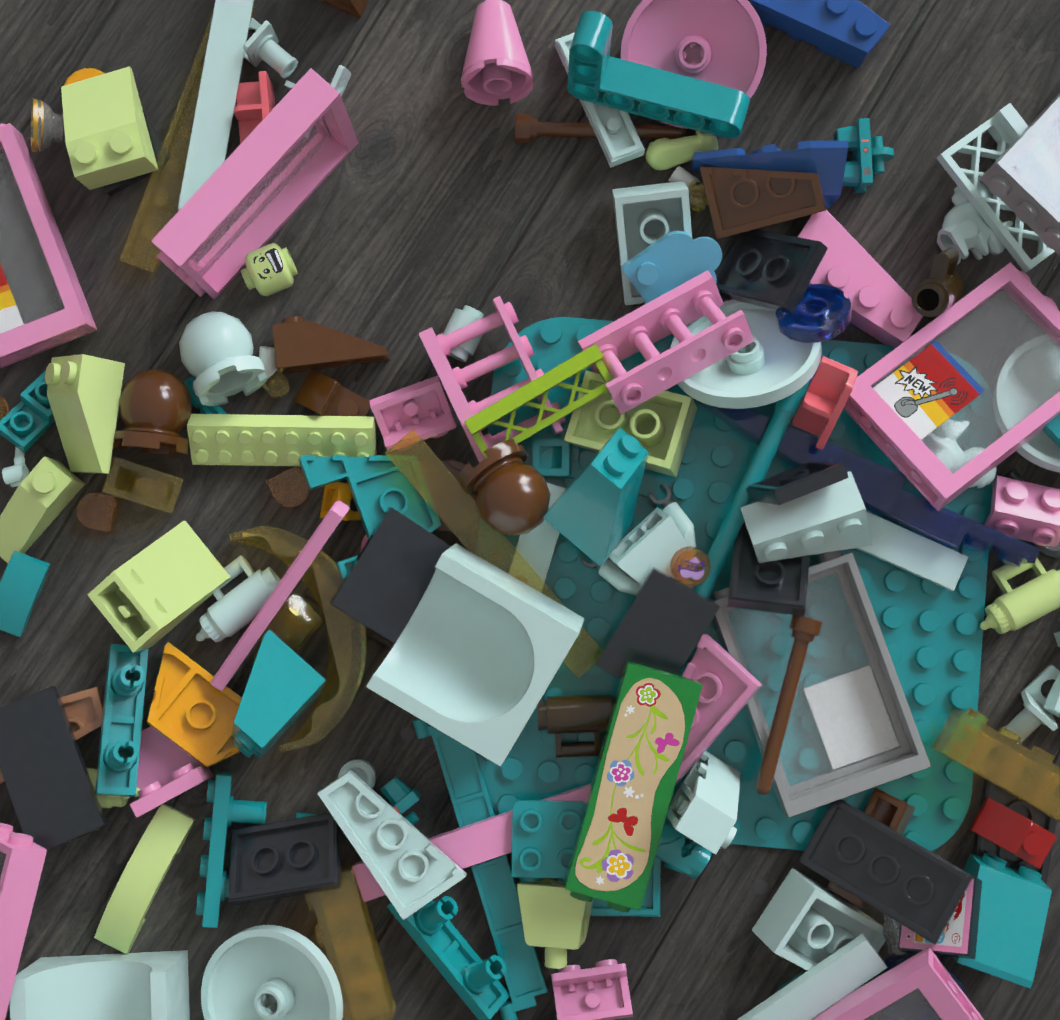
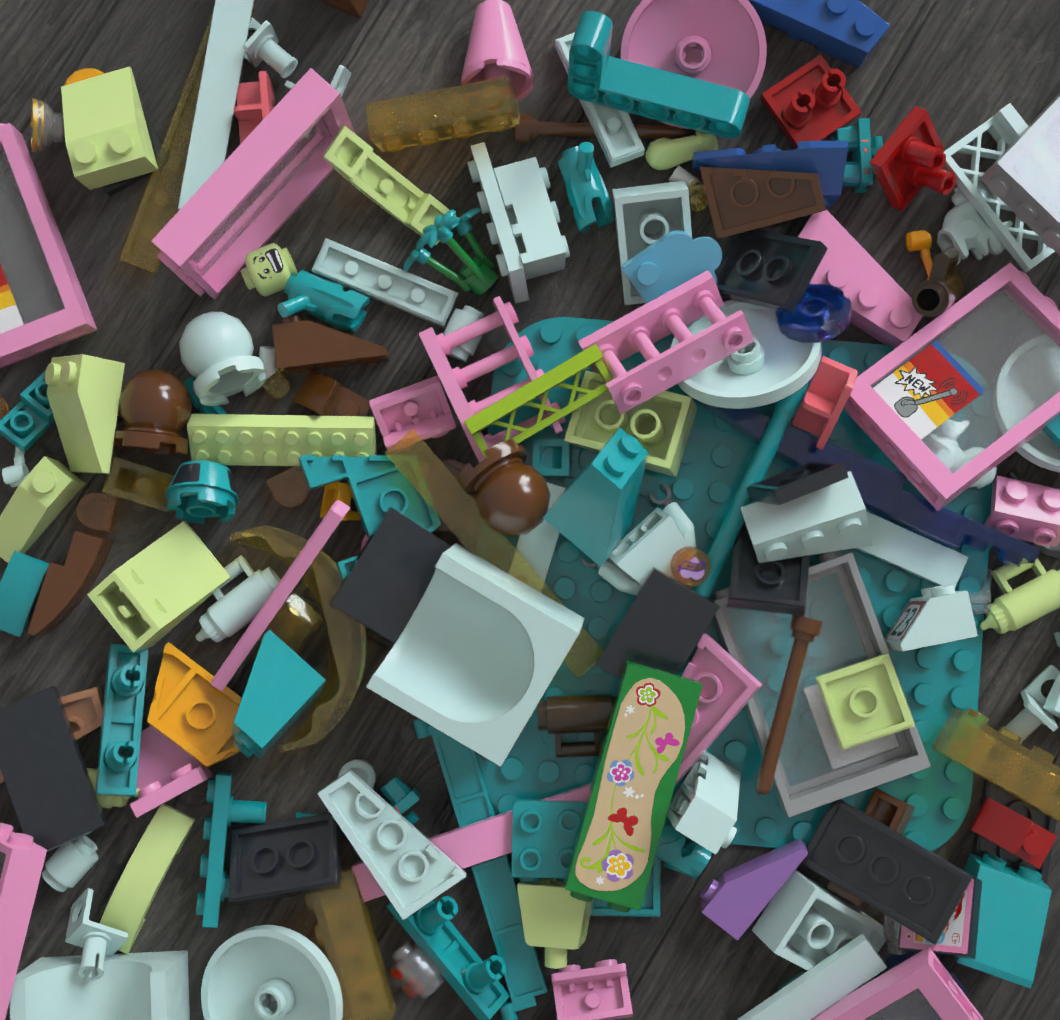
(69, 582): none -> reddish brown slope
(70, 863): none -> light aqua brick
(93, 937): none -> light aqua bracket
(202, 491): none -> teal cone
(324, 301): none -> teal piece
(381, 182): none -> yellowish green slope
(385, 283): none -> light aqua tile
(415, 971): none -> clear head
(443, 114): none -> clear yellow brick
(476, 273): none -> plant
(499, 227): none -> light aqua wing
(532, 217): none -> light aqua wedge
(585, 185): none -> teal piece
(746, 889): none -> medium lavender slope
(811, 102): none -> red plate
(864, 701): none -> yellowish green tile
(912, 161): none -> red plate
(921, 242): none -> light orange hand
(933, 619): none -> light aqua slope
(981, 599): none -> clear hand

